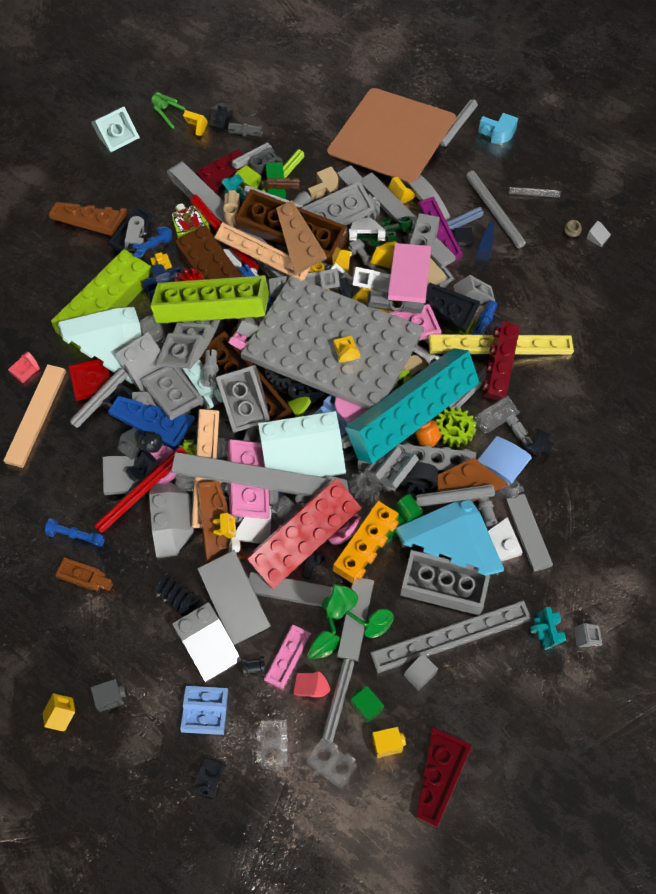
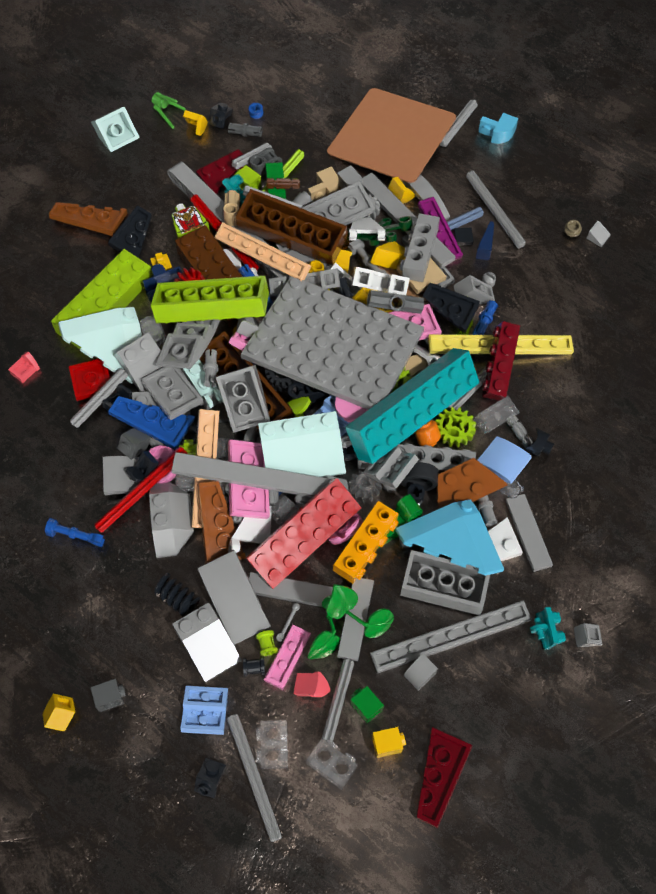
(35, 416): light nougat tile -> none
(82, 575): dark orange hinge -> none
(134, 233): light grey leg -> none
(150, 442): black piece -> none
(163, 235): blue piece -> none
(227, 525): yellow tile -> none
(254, 778): none -> light grey axle
(256, 107): none -> blue bush
(266, 643): none -> lime bush
(280, 637): none -> light grey hinge
(299, 239): medium nougat wing -> none
(311, 563): black arm -> none
(346, 349): yellow tile -> none
(409, 273): bright pink tile -> none
(455, 495): light grey axle -> none
(489, 278): none -> light grey hinge
(534, 192): clear bar -> none

